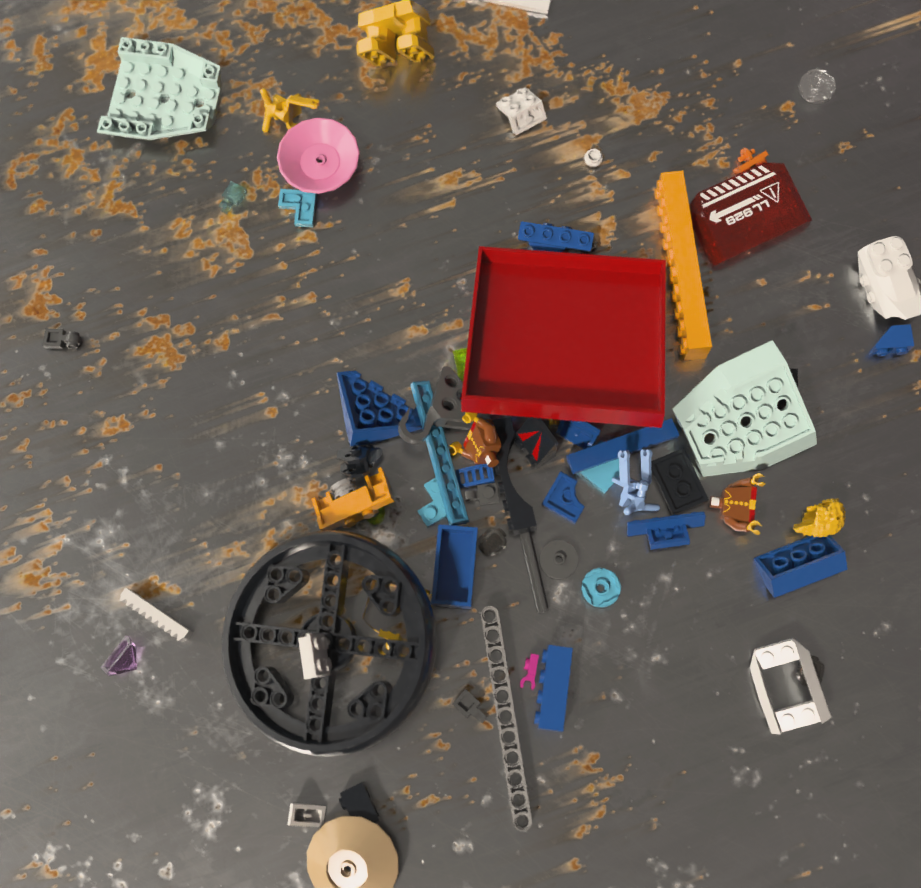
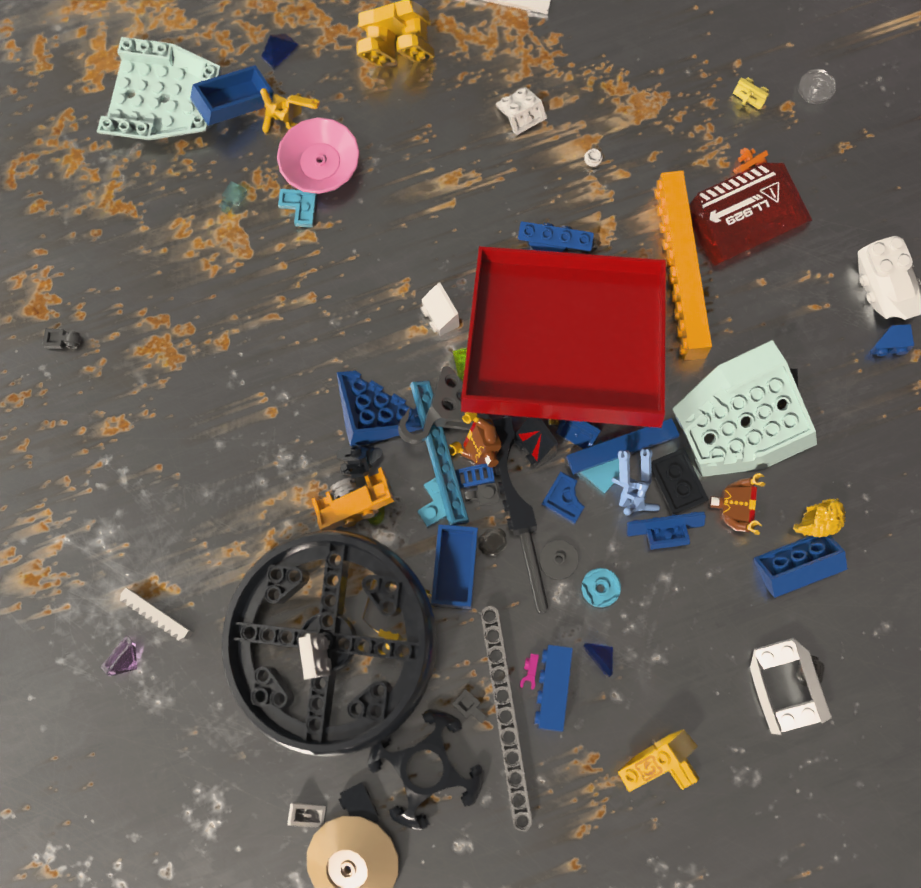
(230, 95): none -> blue piece
(277, 49): none -> clear blue slope
(440, 310): none -> white slope
(450, 777): none -> black piece
(601, 656): none -> clear blue slope
(663, 756): none -> yellow piece
(750, 93): none -> light yellow hips

